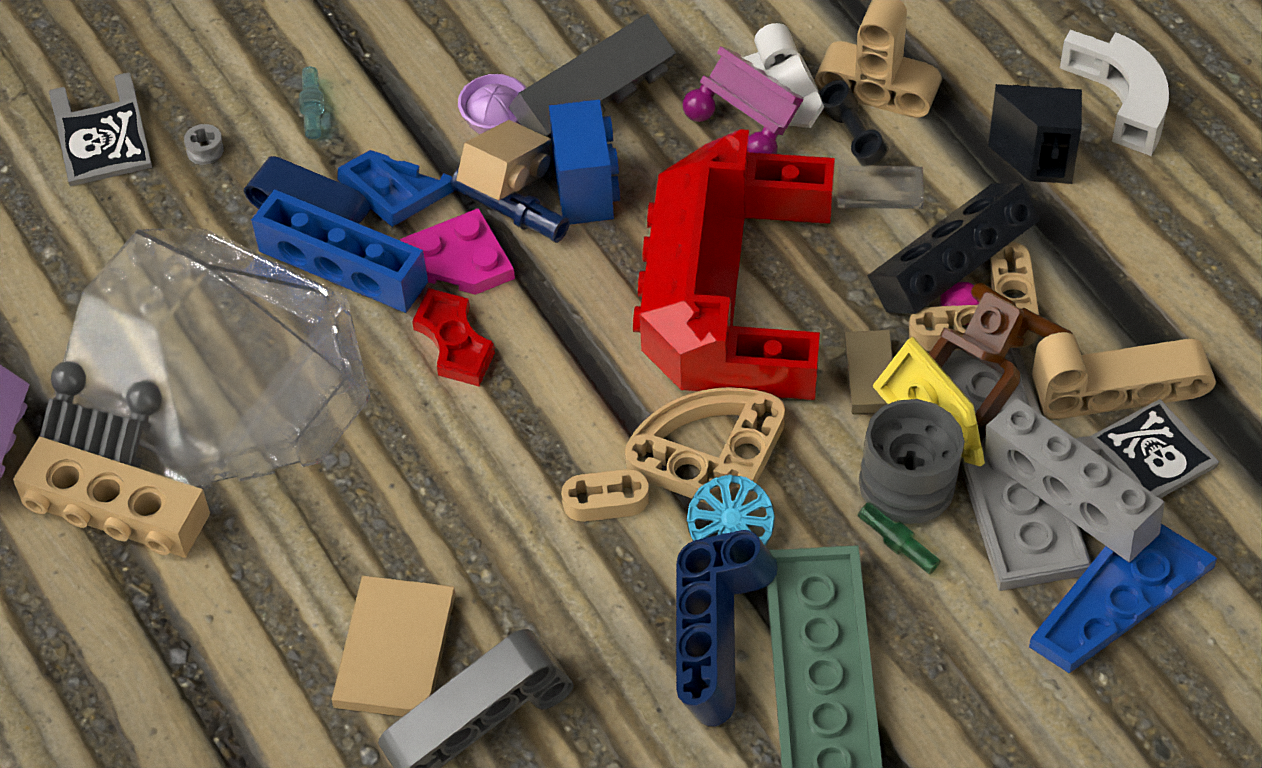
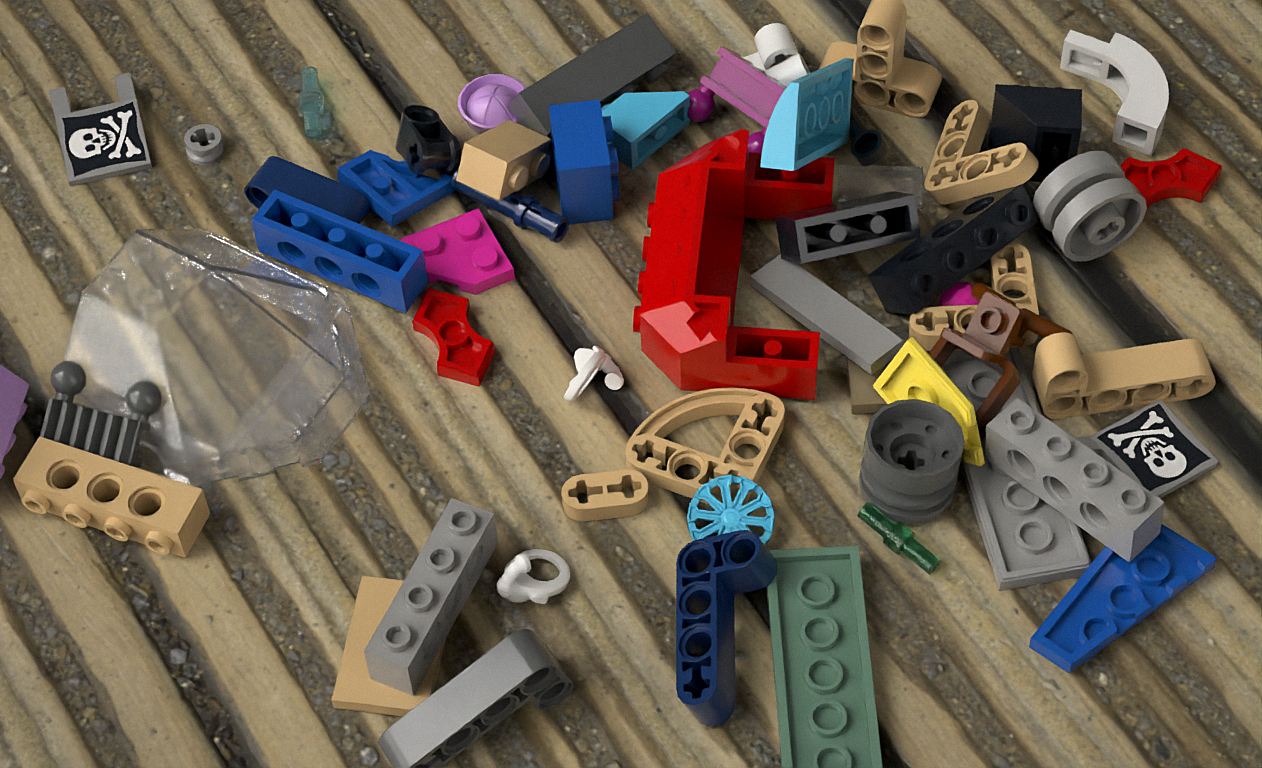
(426, 141): none -> black piece
(431, 597): none -> light grey brick
(519, 587): none -> white piece
(588, 364): none -> white piece
(645, 122): none -> medium azure slope
(810, 118): none -> medium azure slope
(827, 312): none -> light grey tile
(847, 227): none -> black brick
(962, 171): none -> tan beam
(1089, 205): none -> light grey wheel
(1180, 176): none -> red tile

